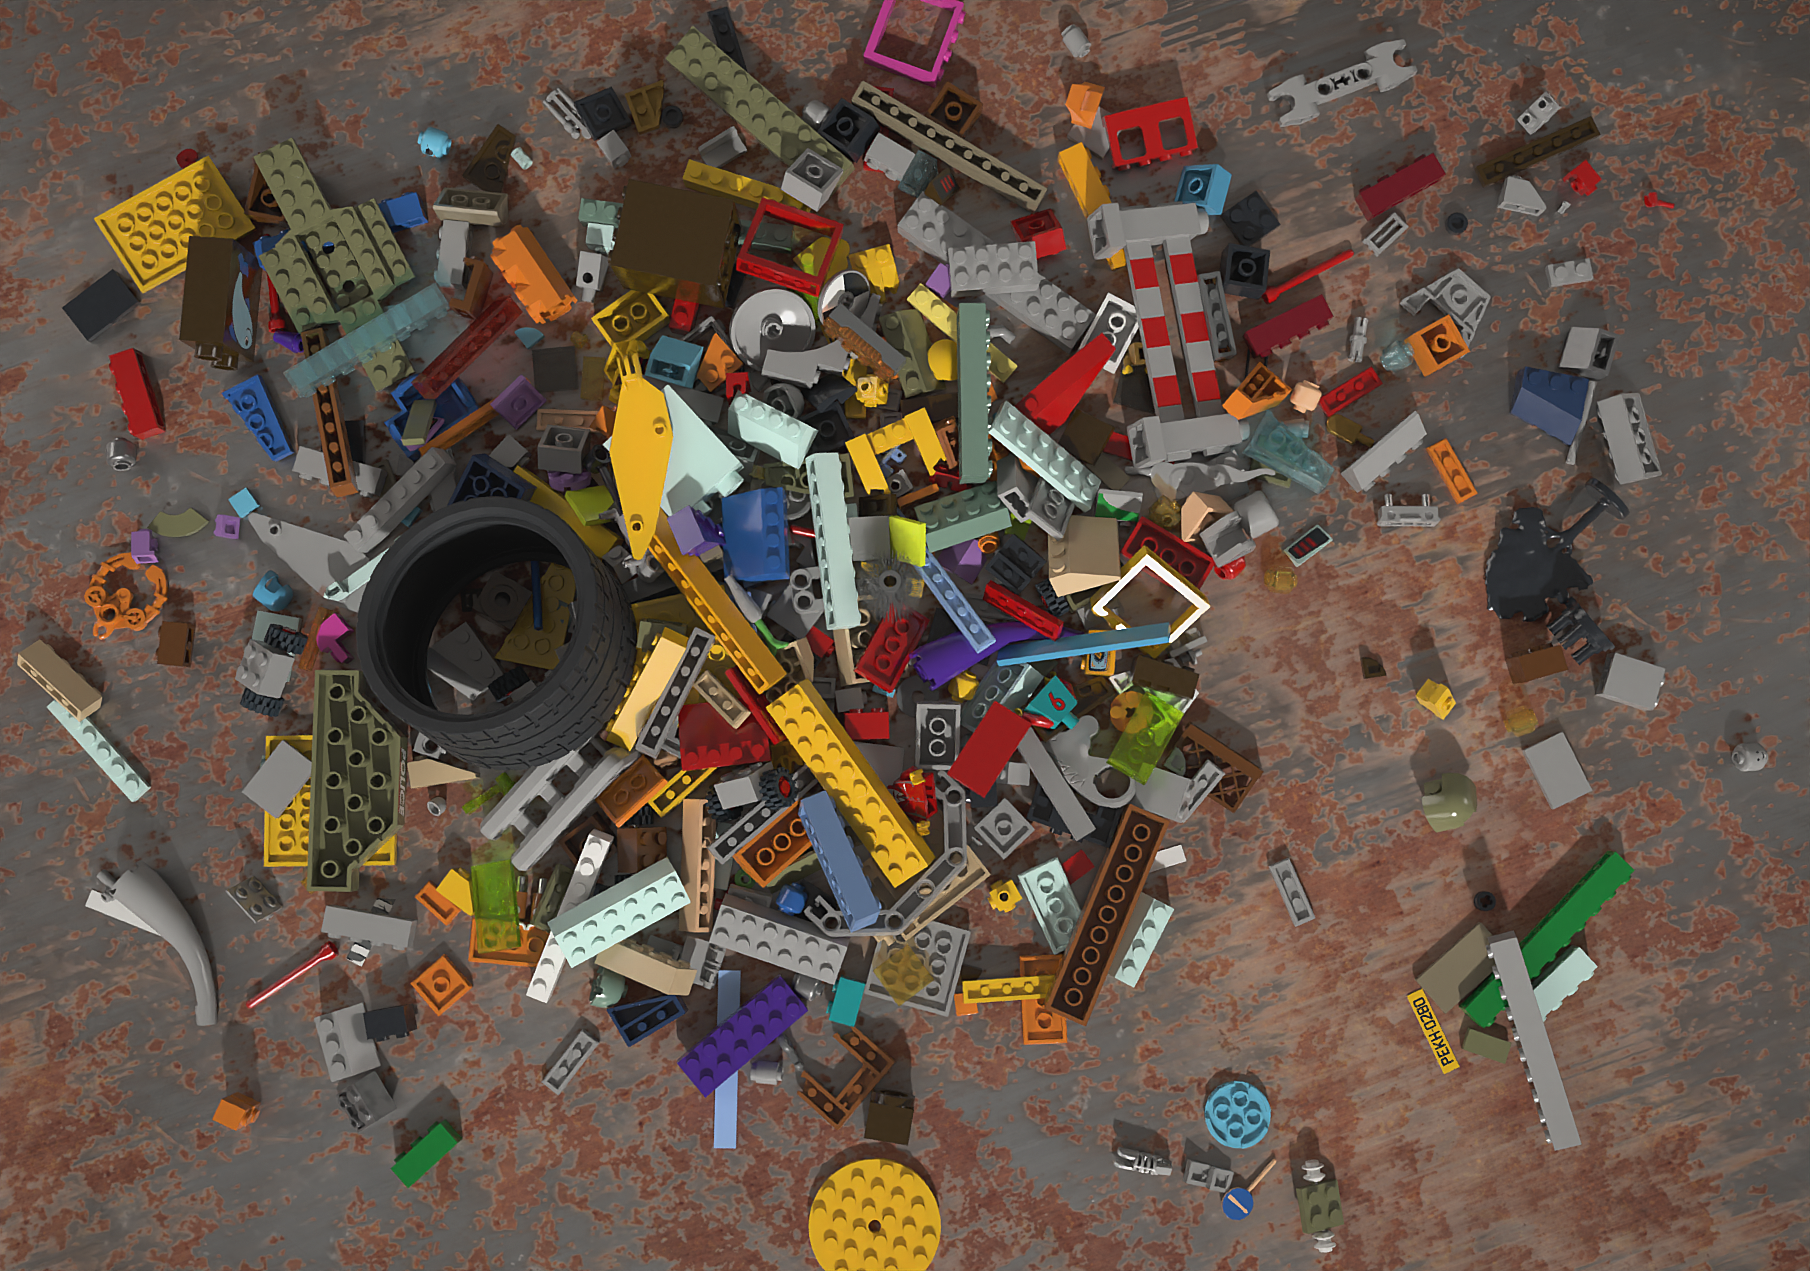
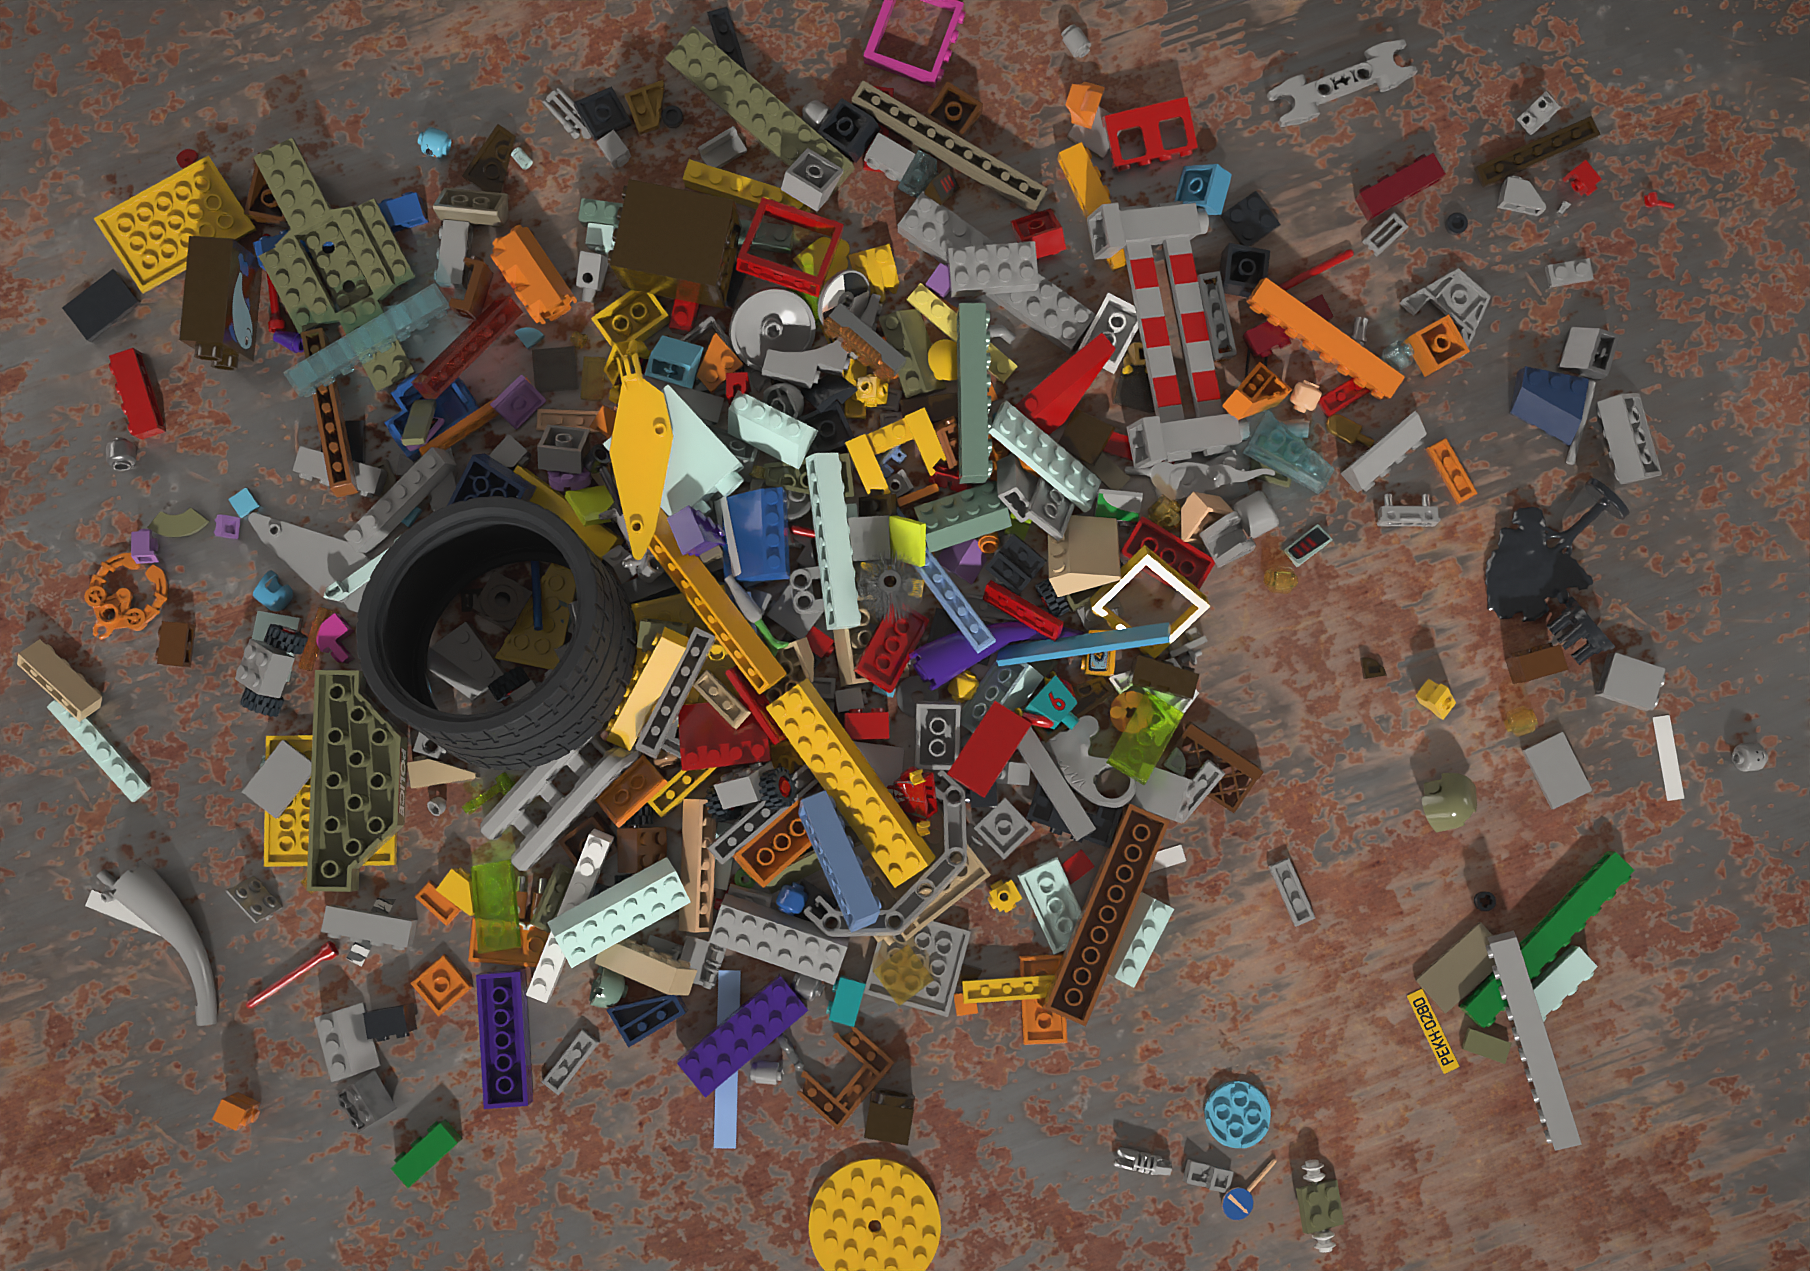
(260, 416): blue wing -> none
(504, 1039): none -> dark purple brick
(722, 508): none -> white sticker
(1231, 570): red head -> none
(1324, 339): none -> orange brick
(1668, 757): none -> white sticker

